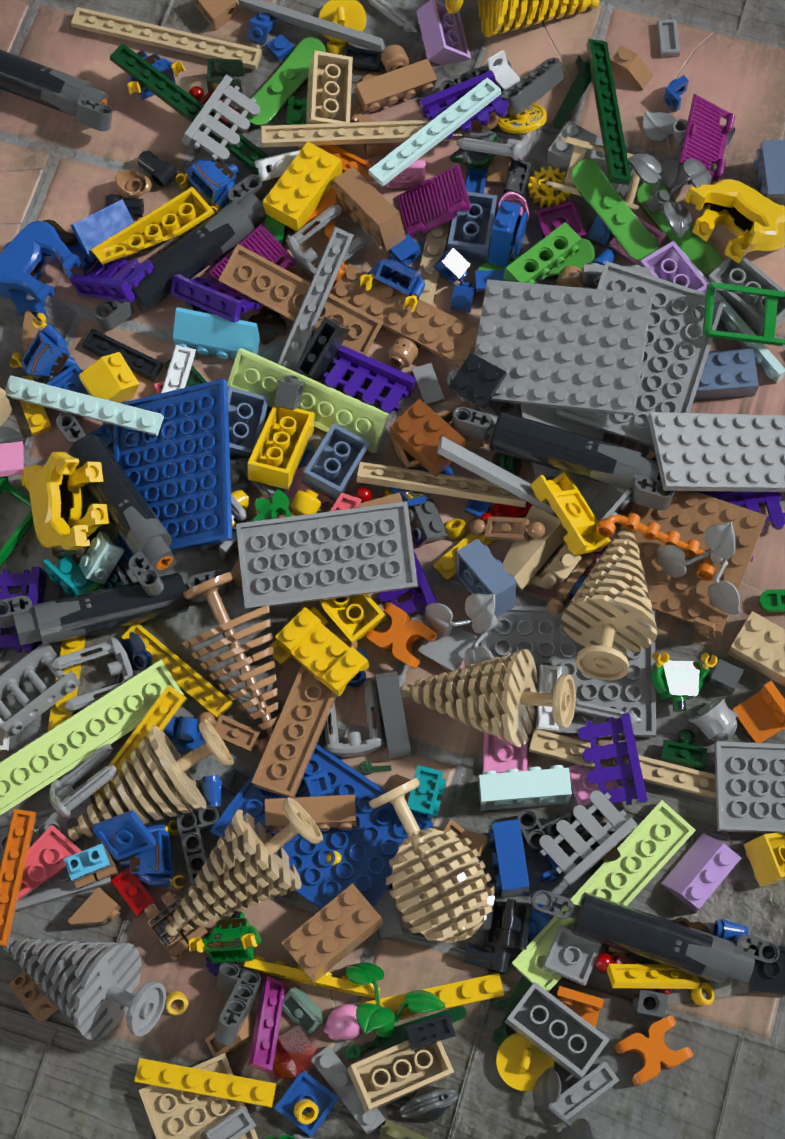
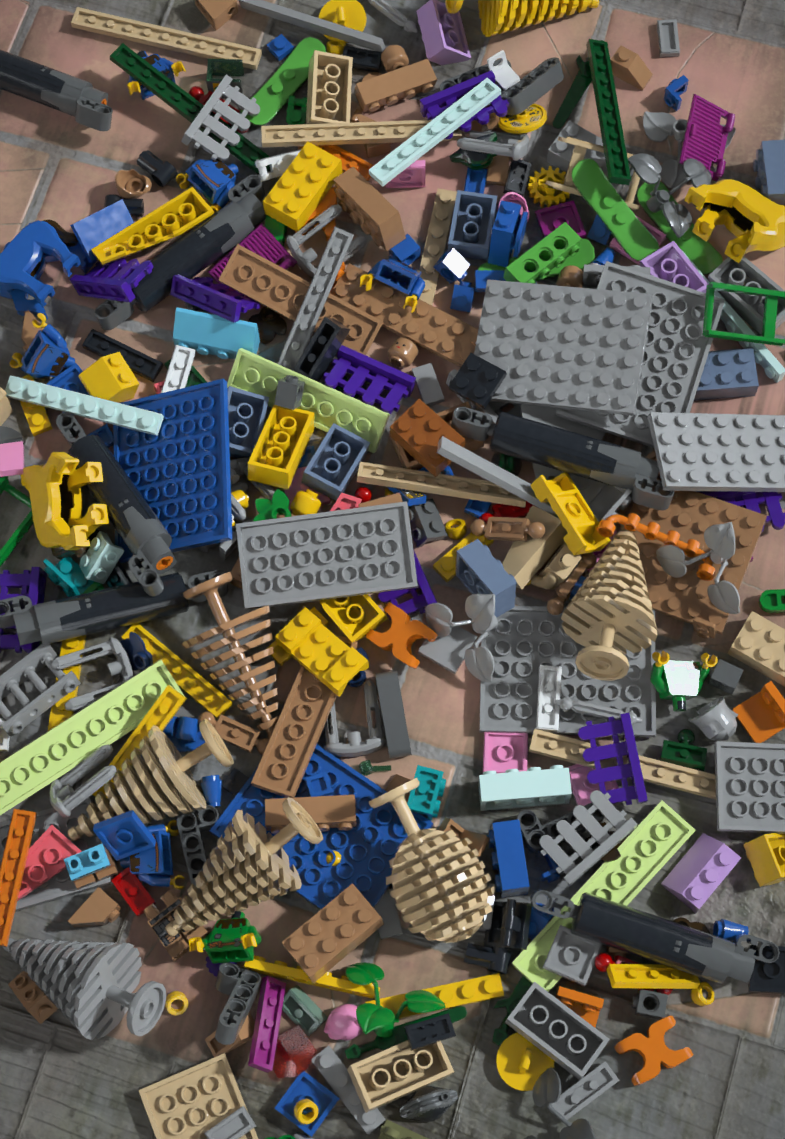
(205, 1082): yellow plate -> none
(260, 27): blue bracket -> none
(434, 203): magenta window -> none
(496, 696): tan plant -> none

